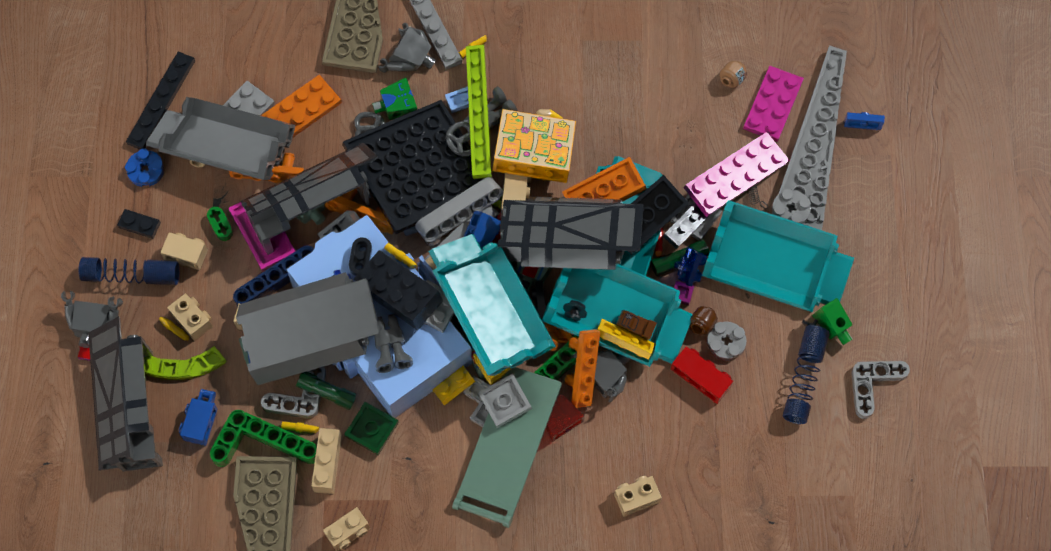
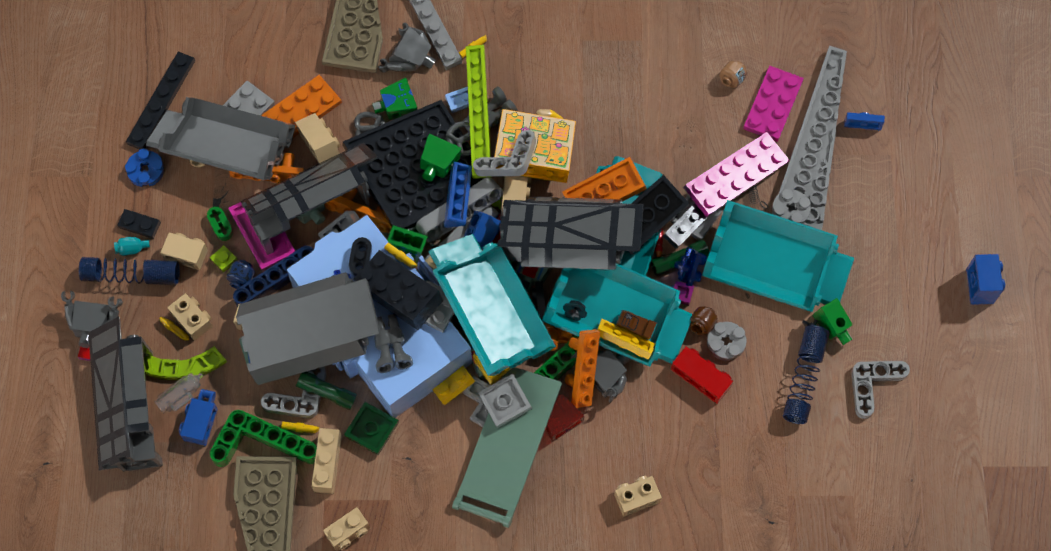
(130, 246): none -> teal plant
(178, 393): none -> clear piece
(223, 258): none -> lime plate
(240, 273): none -> dark blue head
(318, 137): none -> tan brick
(407, 241): none -> green torso
(438, 157): none -> green torso
(458, 195): none -> blue slope
(487, 165): none -> light grey beam
(985, 279): none -> blue brick

